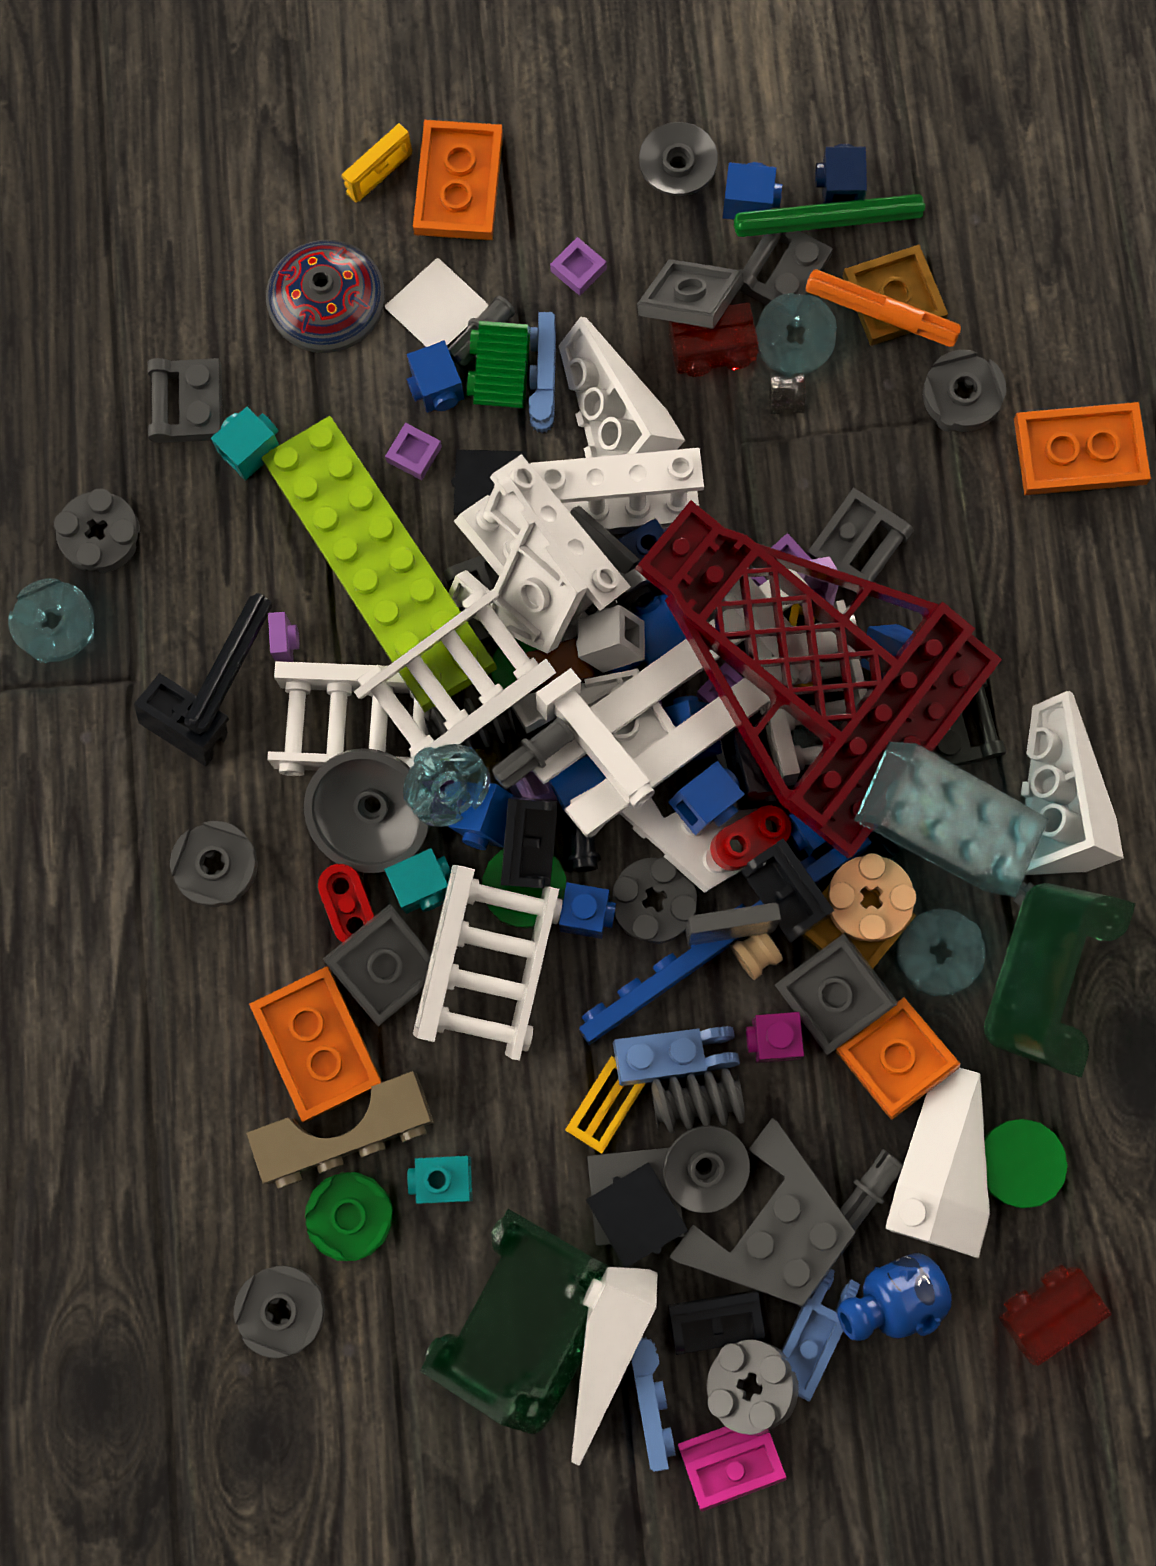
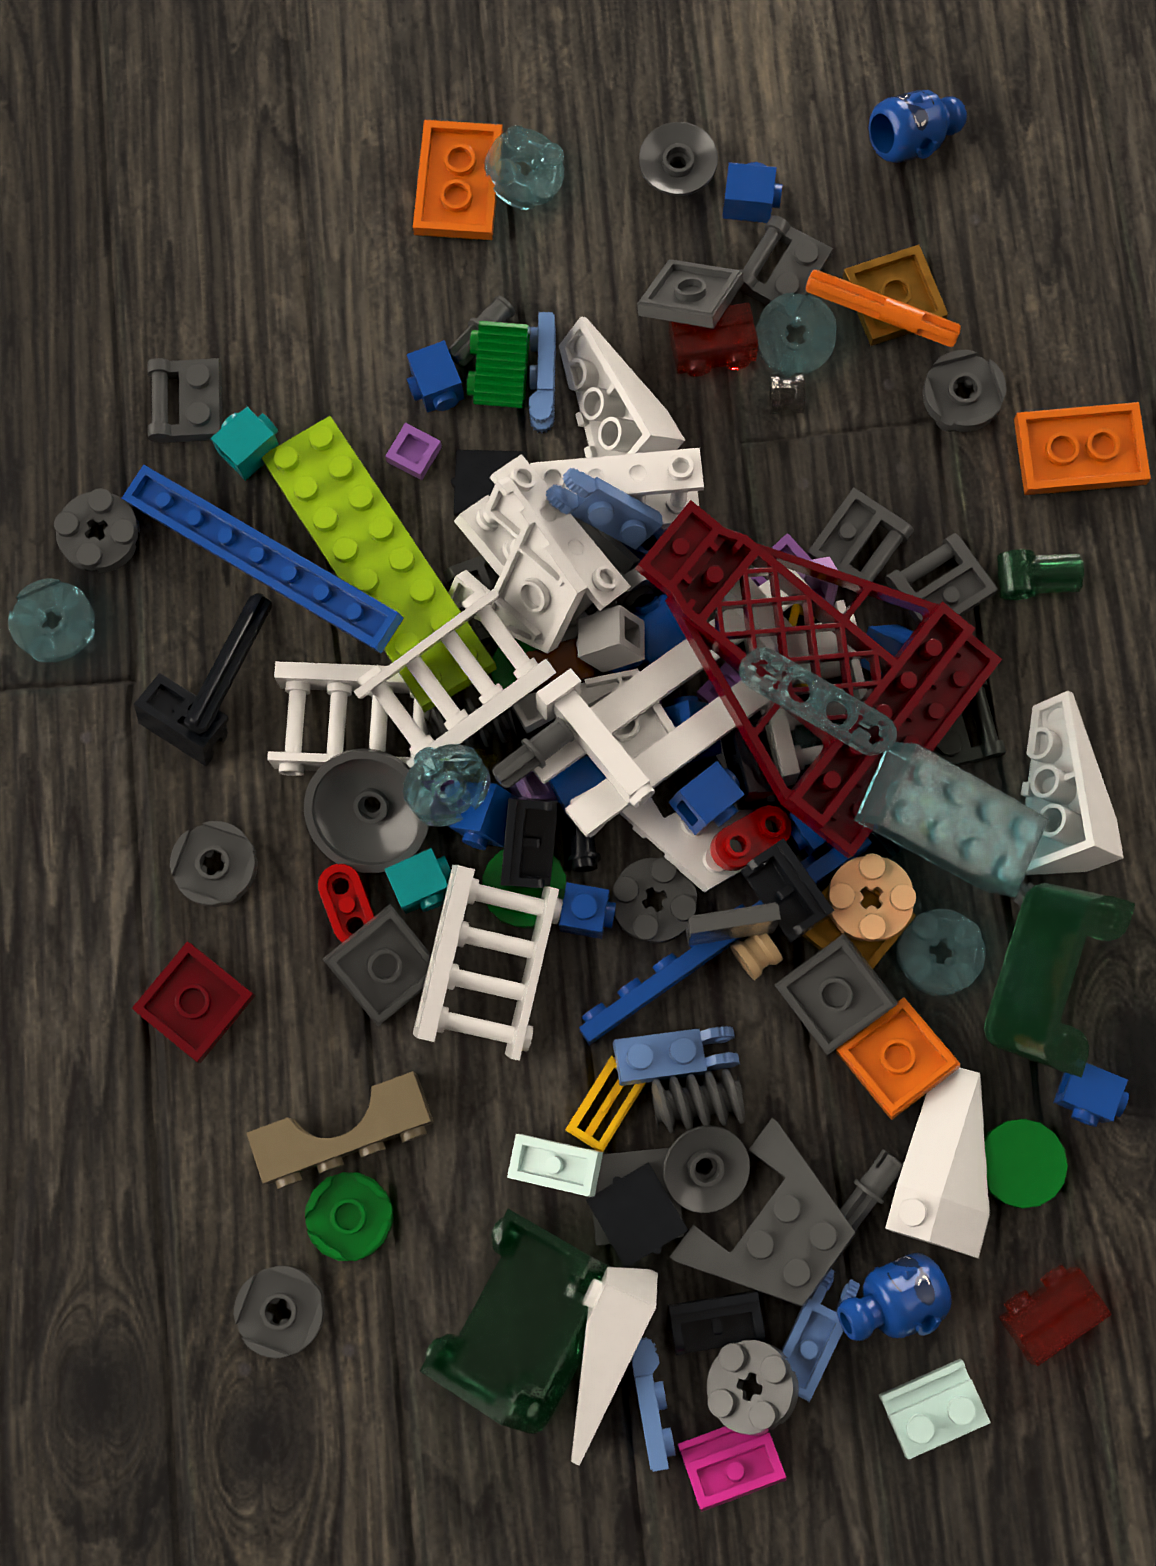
(193, 1002): none -> dark red plate
(263, 559): none -> blue plate
(282, 637): medium lavender plate -> none
(315, 1044): orange plate -> none
(330, 315): dish -> none
(377, 163): yellow tile -> none
(436, 305): white sticker -> none
(441, 1179): teal brick -> none
(539, 153): none -> clear light blue plate
(555, 1165): none -> light aqua plate
(578, 266): medium lavender plate -> none
(605, 508): none -> medium blue hinge
(775, 1037): magenta brick -> none
(820, 696): none -> clear light blue beam
(829, 215): green axle -> none
(842, 174): dark blue brick -> none
(914, 124): none -> blue piece
(934, 1409): none -> light aqua plate
(959, 589): none -> dark grey plate
(1027, 574): none -> clear green piece
(1093, 1097): none -> blue brick

